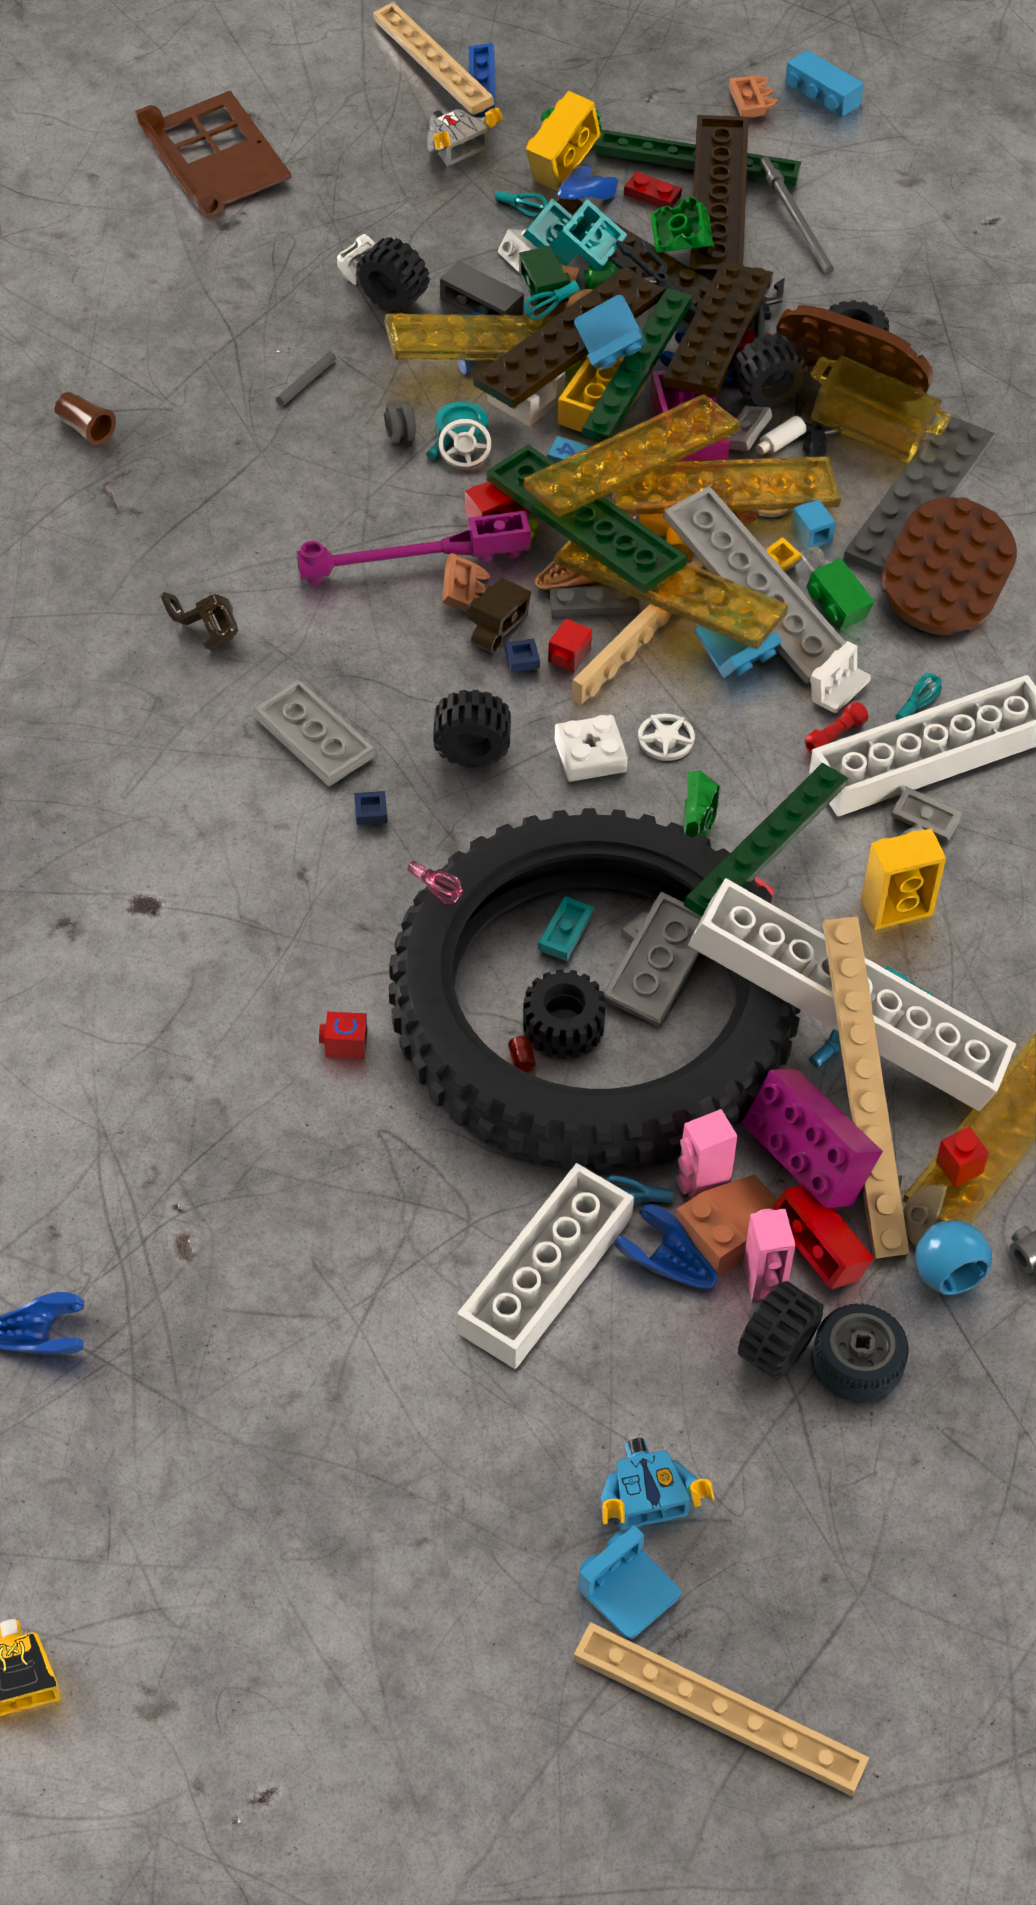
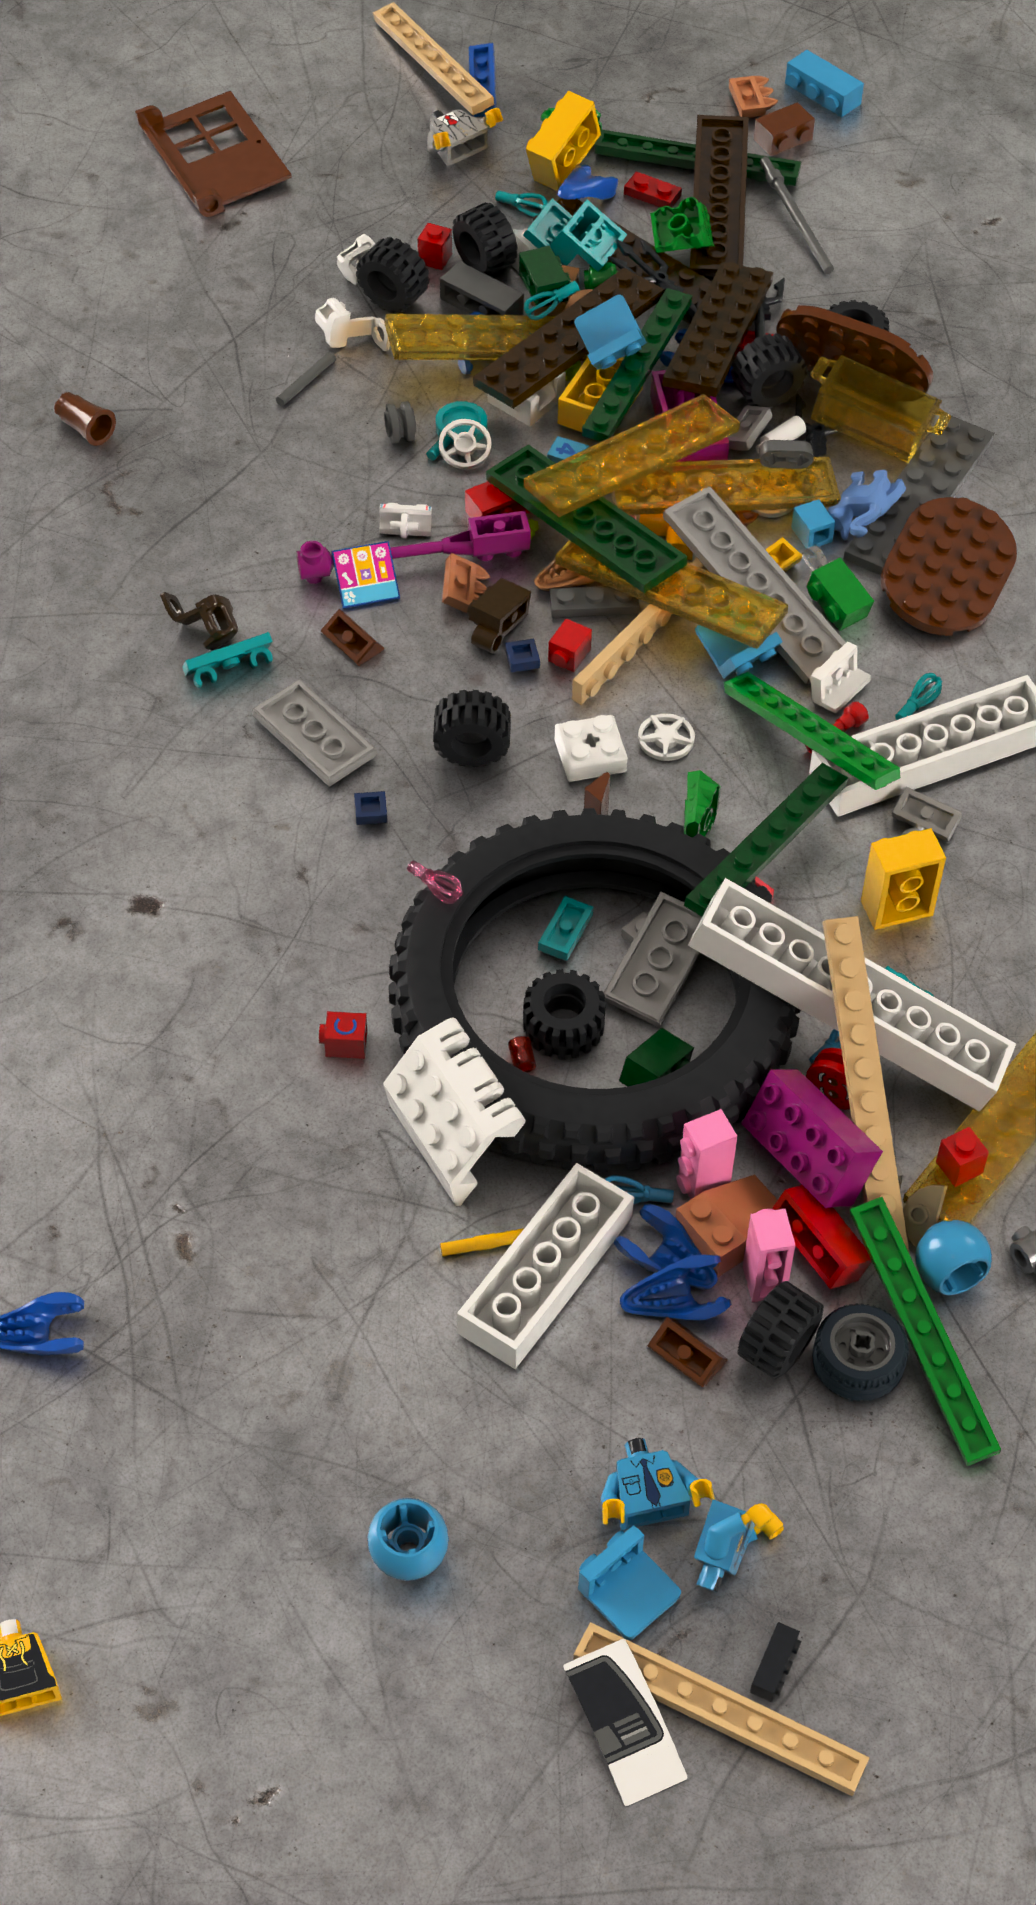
(228, 657): none -> teal plate
(338, 326): none -> white piece
(351, 638): none -> reddish brown slope
(365, 574): none -> piece
(405, 520): none -> white hips
(407, 1519): none -> dark azure wheel
(435, 245): none -> red brick
(444, 1102): none -> white slope
(479, 1242): none -> yellow piece
(485, 239): none -> black tyre
(597, 794): none -> reddish brown slope
(626, 1722): none -> sticker
(655, 1058): none -> dark green brick
(669, 1293): none -> blue animal
(687, 1352): none -> reddish brown slope
(727, 1536): none -> dark azure torso
(776, 1662): none -> black piece
(784, 129): none -> reddish brown brick
(786, 454): none -> dark grey beam
(812, 731): none -> green plate
(829, 1076): none -> red head
(864, 502): none -> medium blue animal
(925, 1332): none -> green plate

